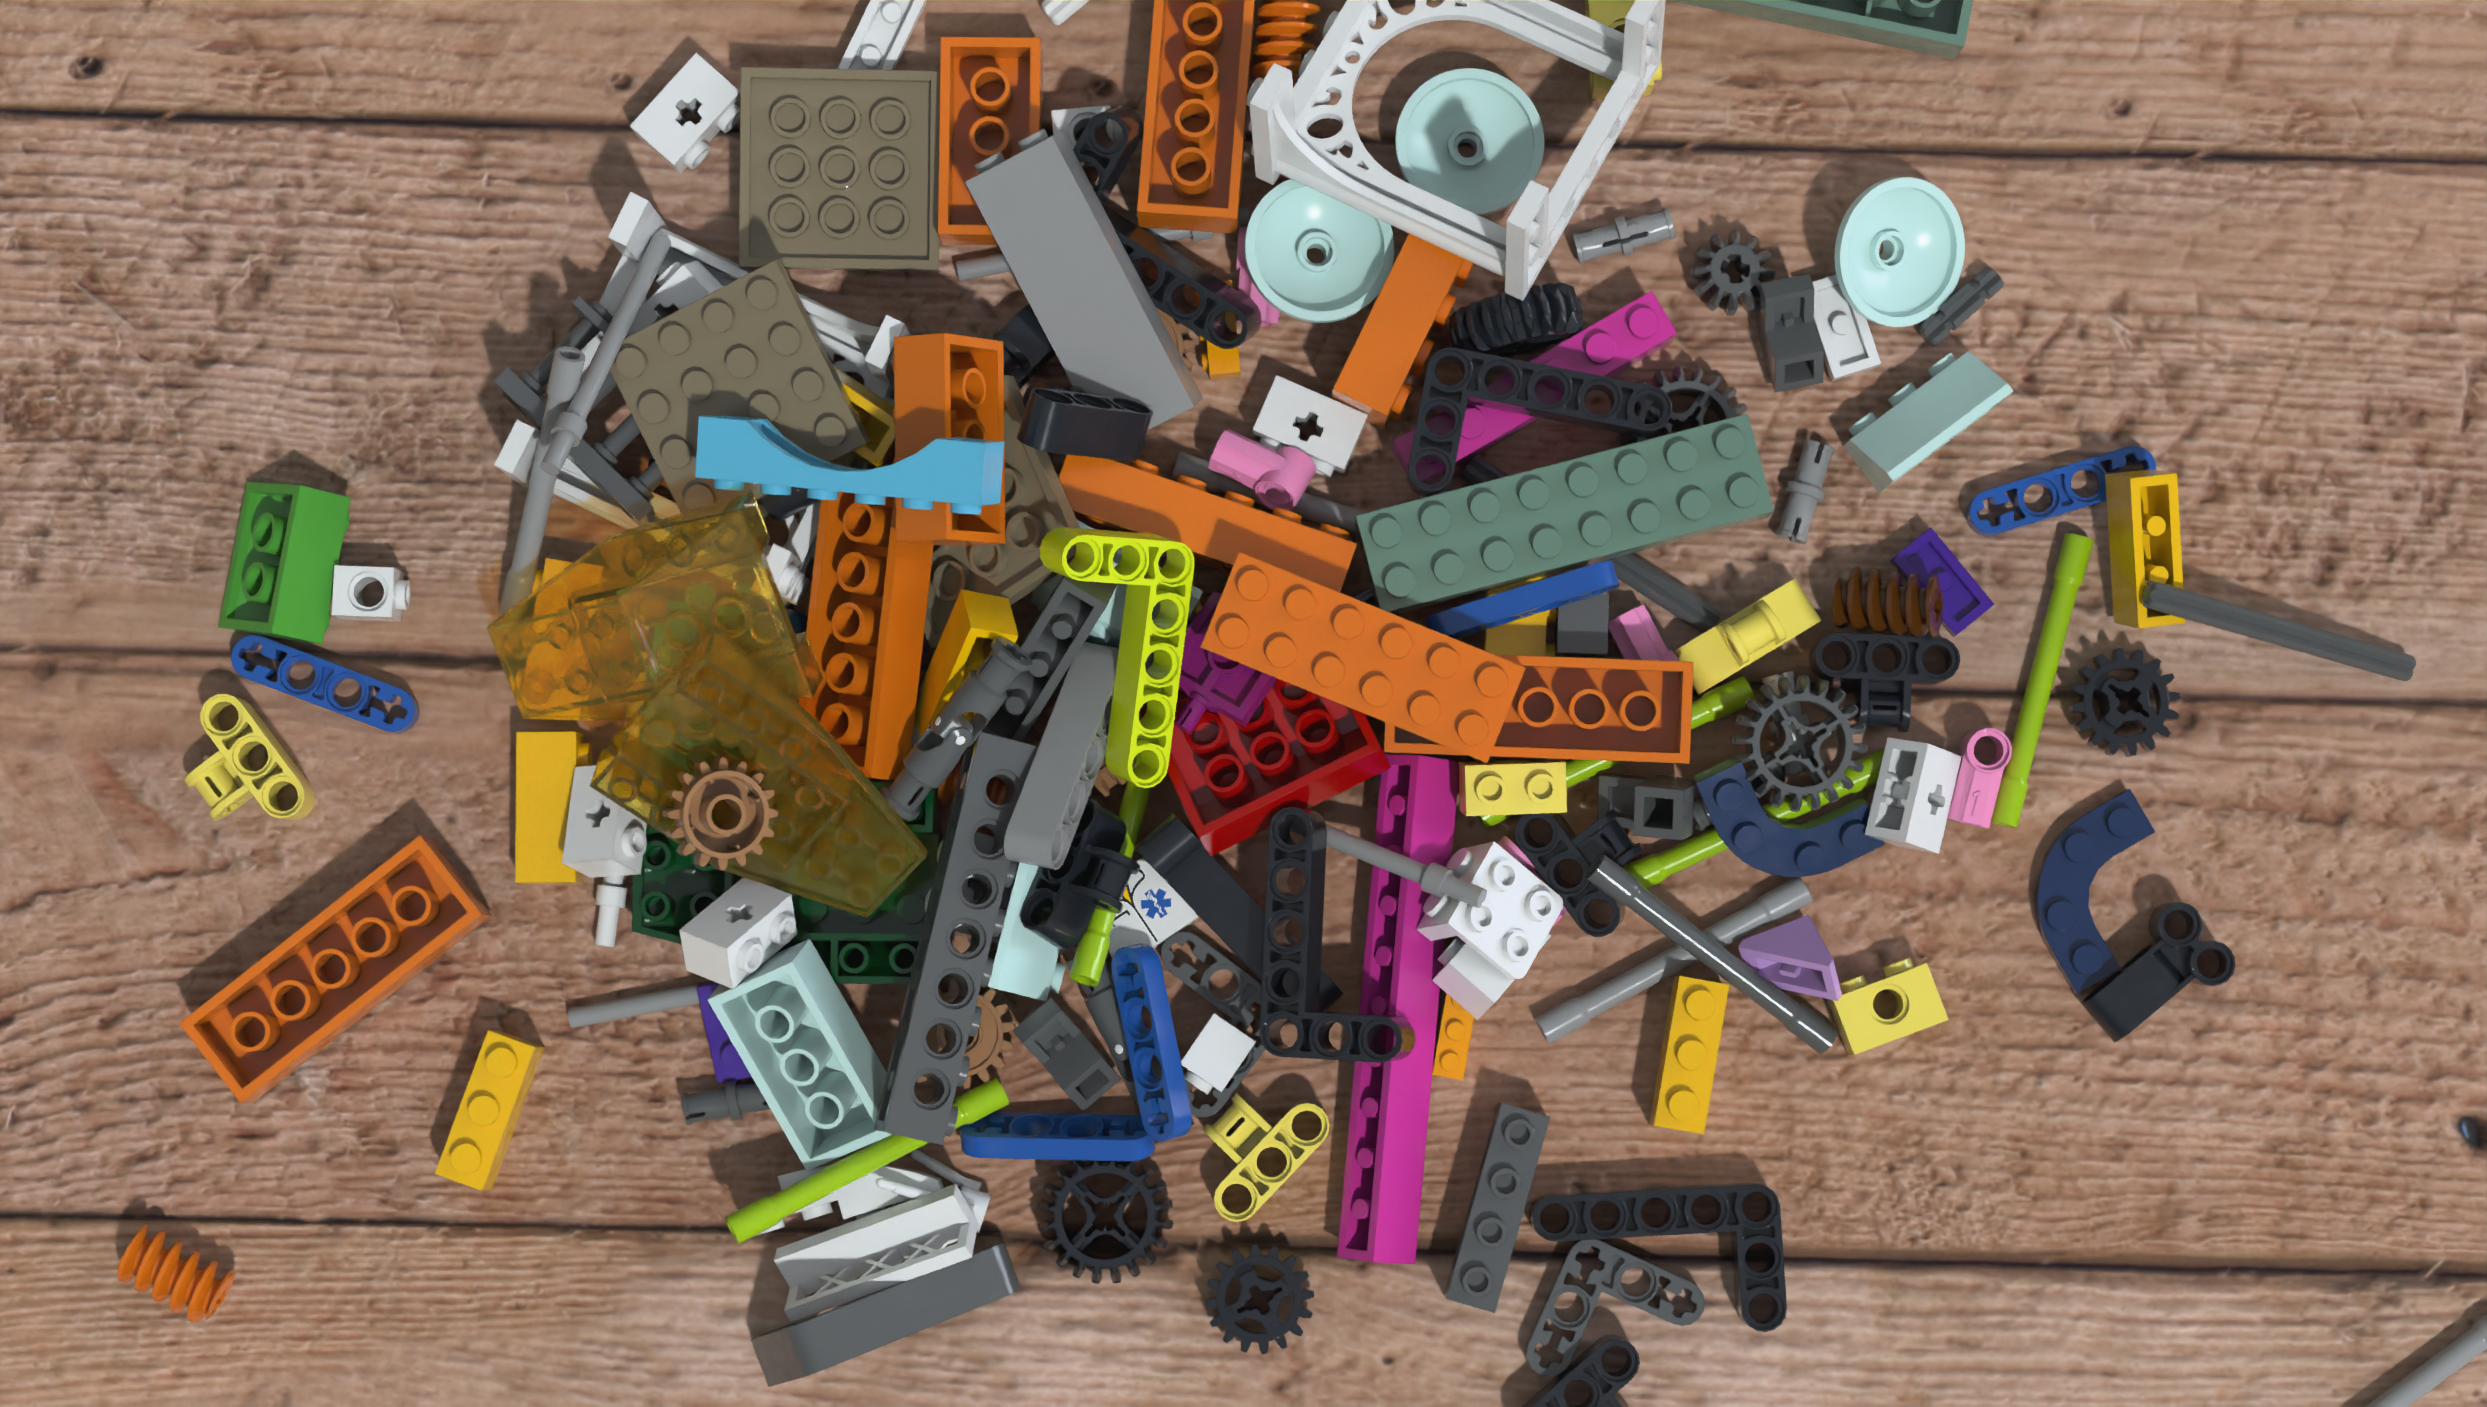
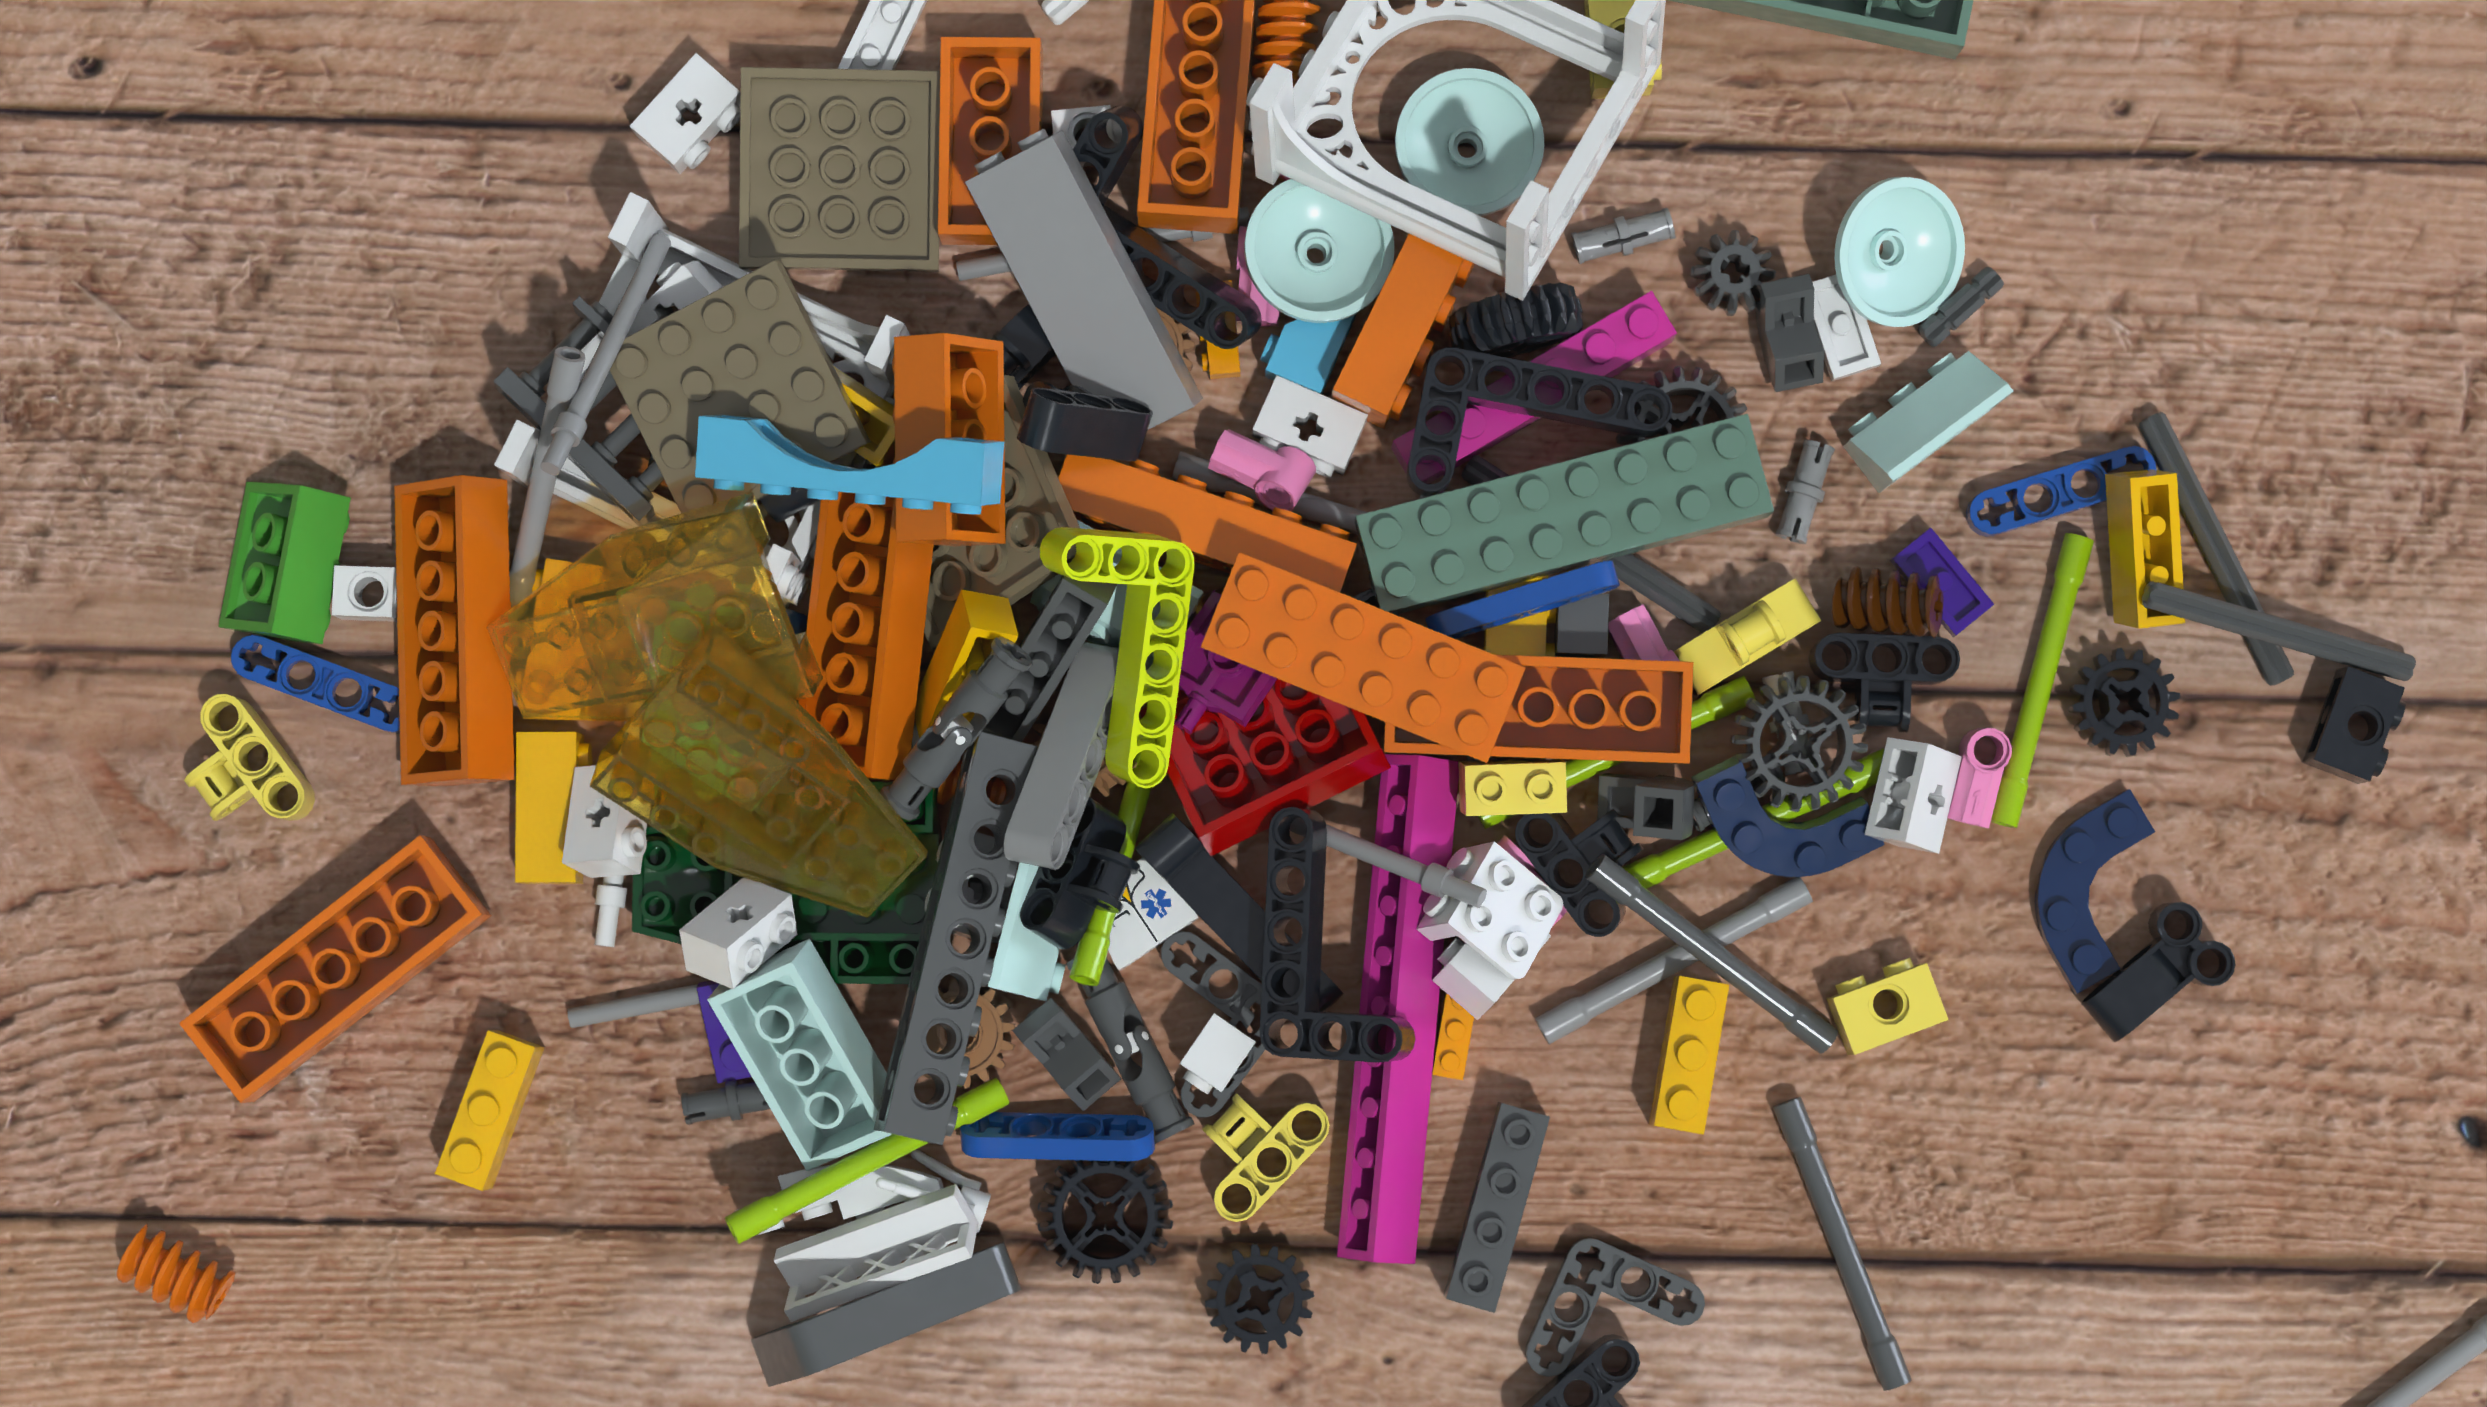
(448, 592): none -> orange brick
(694, 806): medium nougat gear -> none
(1157, 1041): blue beam -> none
(1306, 352): none -> medium azure slope
(1680, 1221): black beam -> none
(1793, 959): lavender slope -> none
(1881, 1343): none -> dark grey piece
(2212, 539): none -> dark grey axle
(2331, 743): none -> black brick

